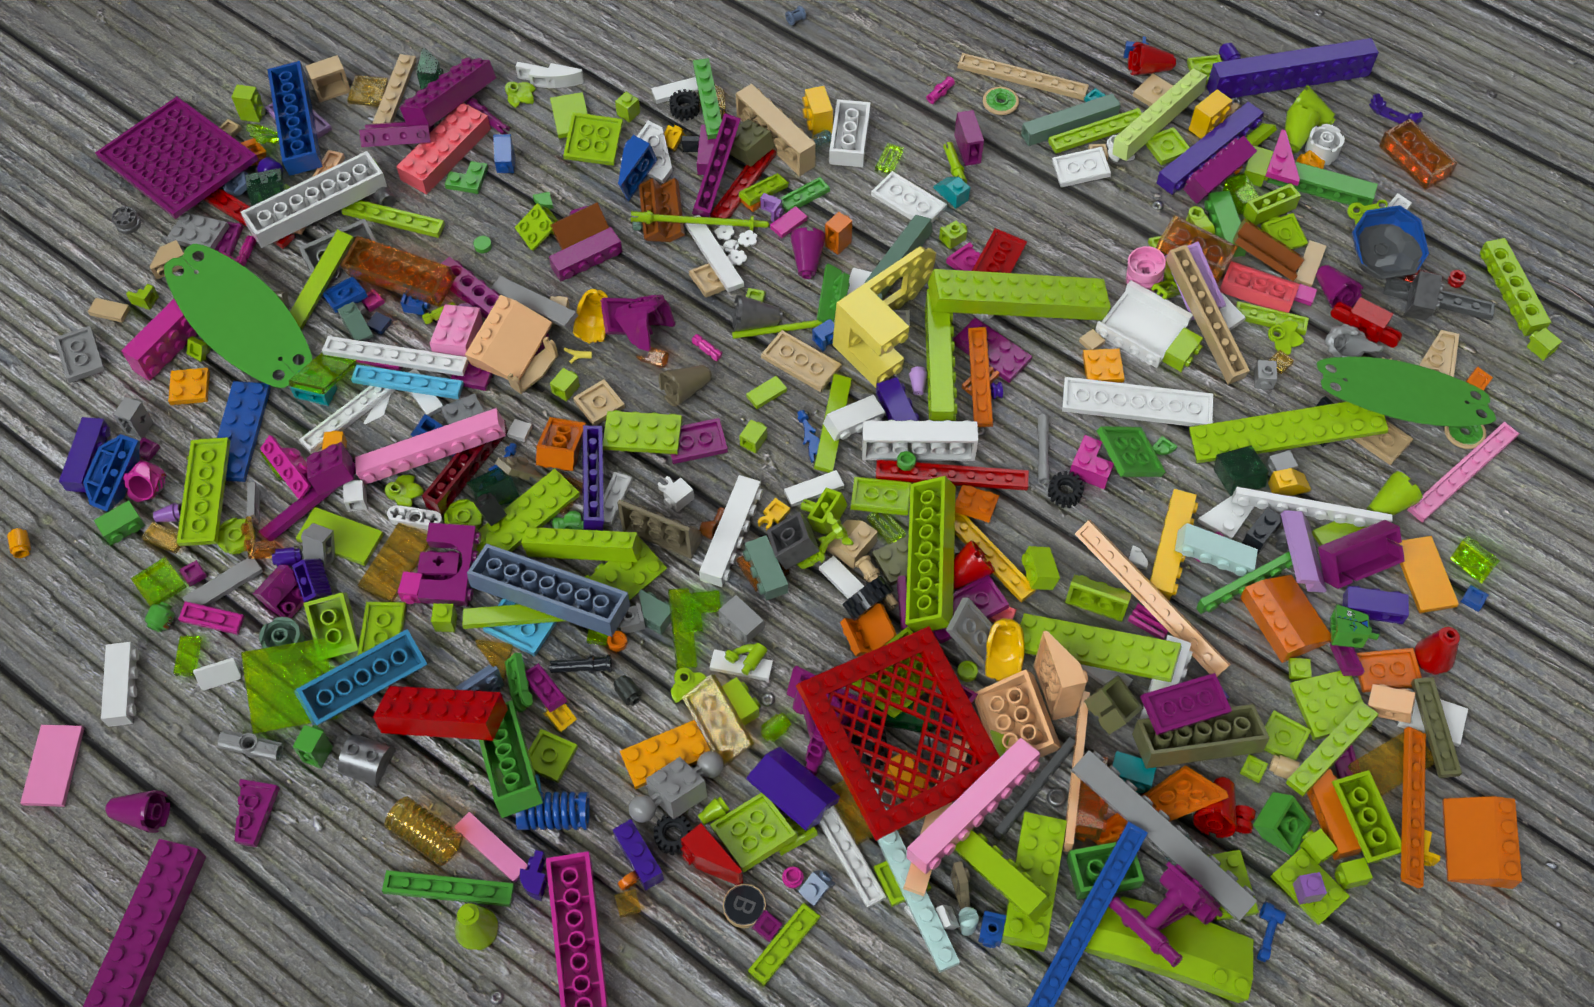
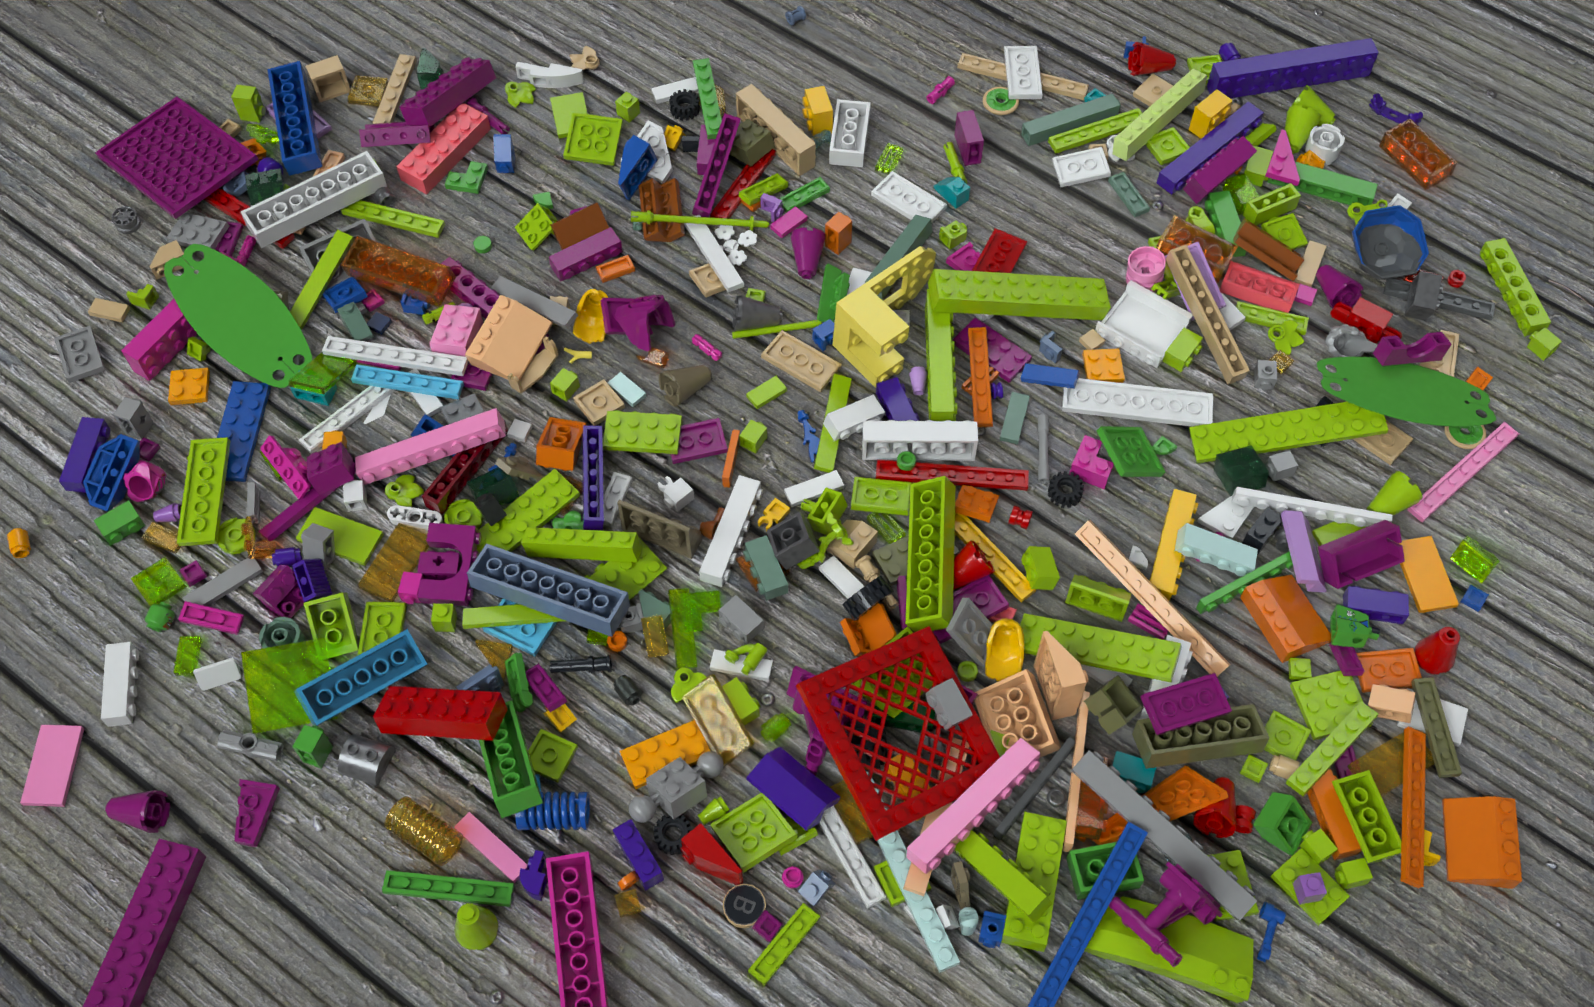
(586, 60): none -> tan plate
(615, 268): none -> orange tile
(627, 389): none -> light aqua tile
(655, 636): none -> clear yellow tile
(731, 458): none -> orange tile
(948, 704): none -> light grey brick
(1014, 418): none -> sand green tile
(1020, 517): none -> red wheel
(1022, 72): none -> white tile
(1049, 348): none -> sand blue bracket
(1050, 376): none -> blue tile
(1129, 194): none -> sand green tile
(1288, 482): yellow slope -> none
(1429, 348): none -> magenta arch

